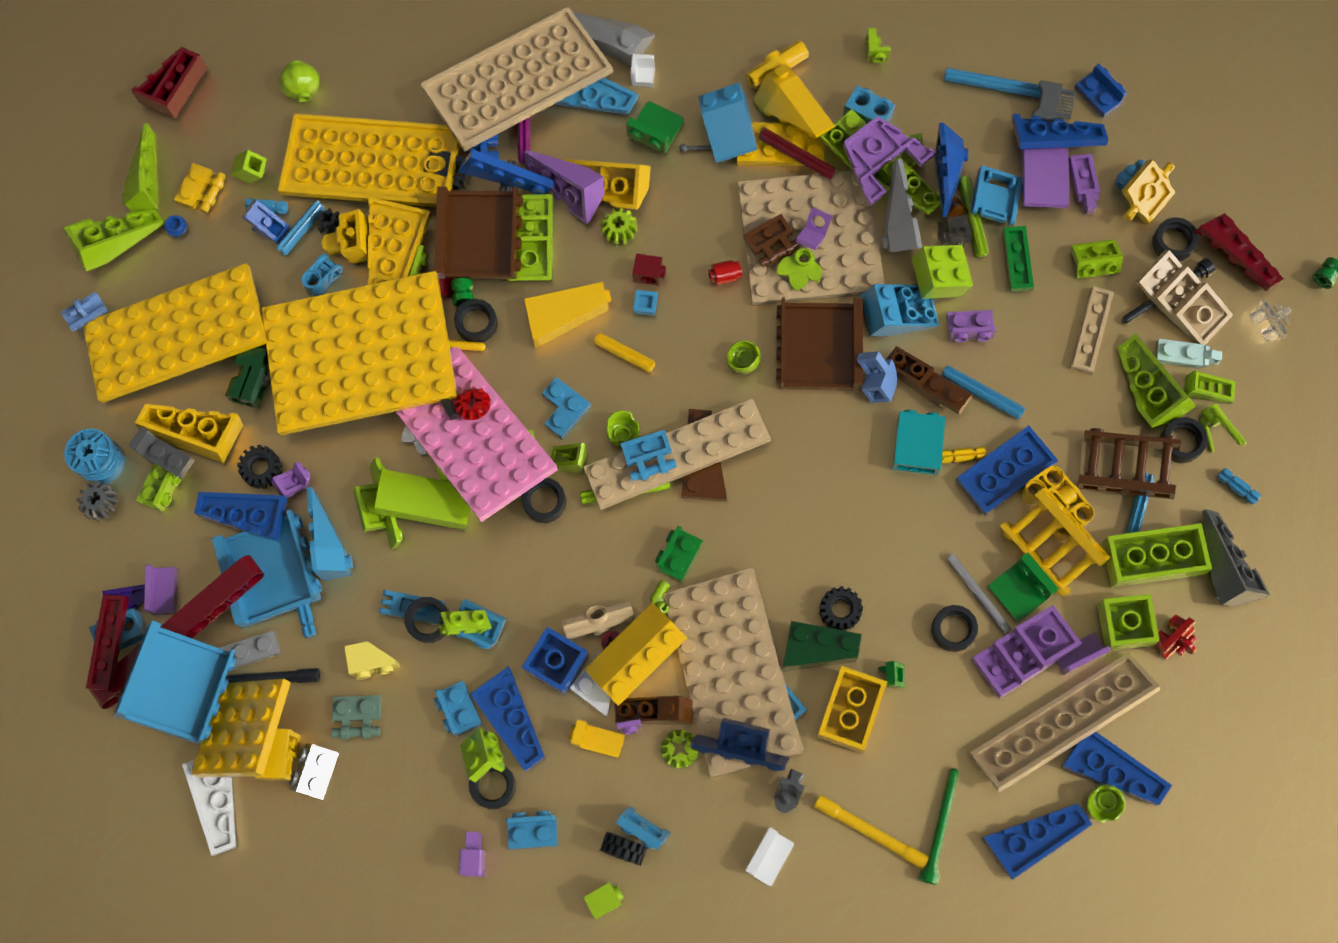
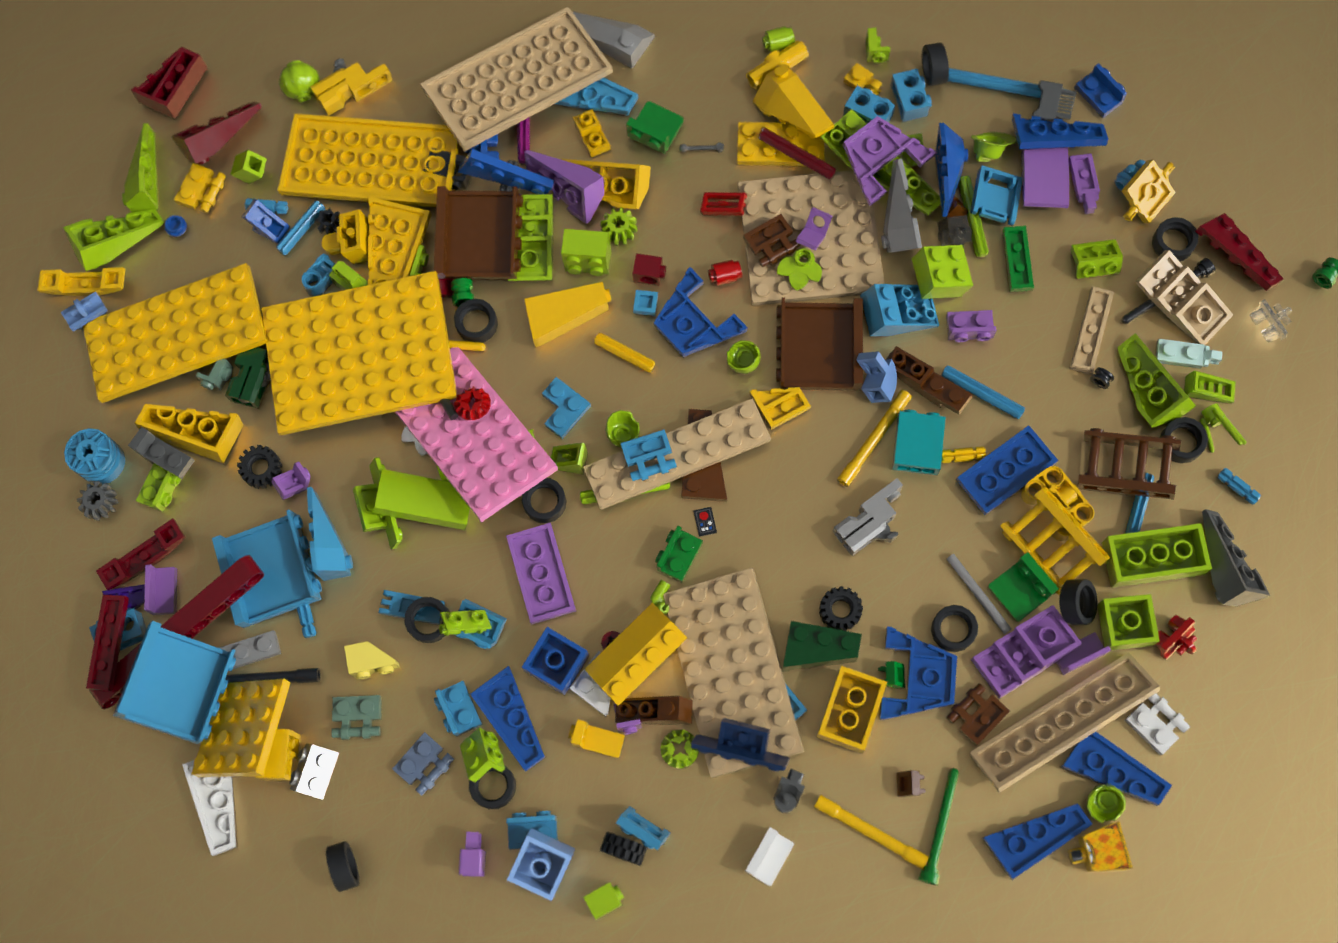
(81, 283): none -> yellow slope
(149, 552): none -> dark red slope
(204, 141): none -> dark red wedge
(219, 375): none -> sand green bracket
(246, 512): blue wing -> none
(342, 866): none -> black tyre
(346, 277): none -> lime piece
(348, 83): none -> yellow plate
(418, 759): none -> sand blue plate
(541, 573): none -> medium lavender plate
(541, 864): none -> light blue brick
(586, 252): none -> lime brick
(591, 133): none -> yellow slope
(598, 620): tan piece -> none
(642, 70): white panel -> none
(687, 326): none -> blue wing
(705, 521): none -> black sticker
(723, 208): none -> red tile
(728, 122): dark azure slope -> none
(778, 38): none -> lime brick
(780, 405): none -> yellow wing
(854, 466): none -> yellow piece
(864, 78): none -> yellow plate
(872, 522): none -> light grey plate
(906, 95): none -> dark azure brick
(909, 783): none -> reddish brown tile
(929, 677): none -> blue wing
(935, 64): none -> black tyre
(983, 719): none -> reddish brown plate
(991, 145): none -> lime piece
(1078, 602): none -> black tyre
(1102, 378): none -> black bush
(1102, 850): none -> torso
(1153, 729): none -> white plate

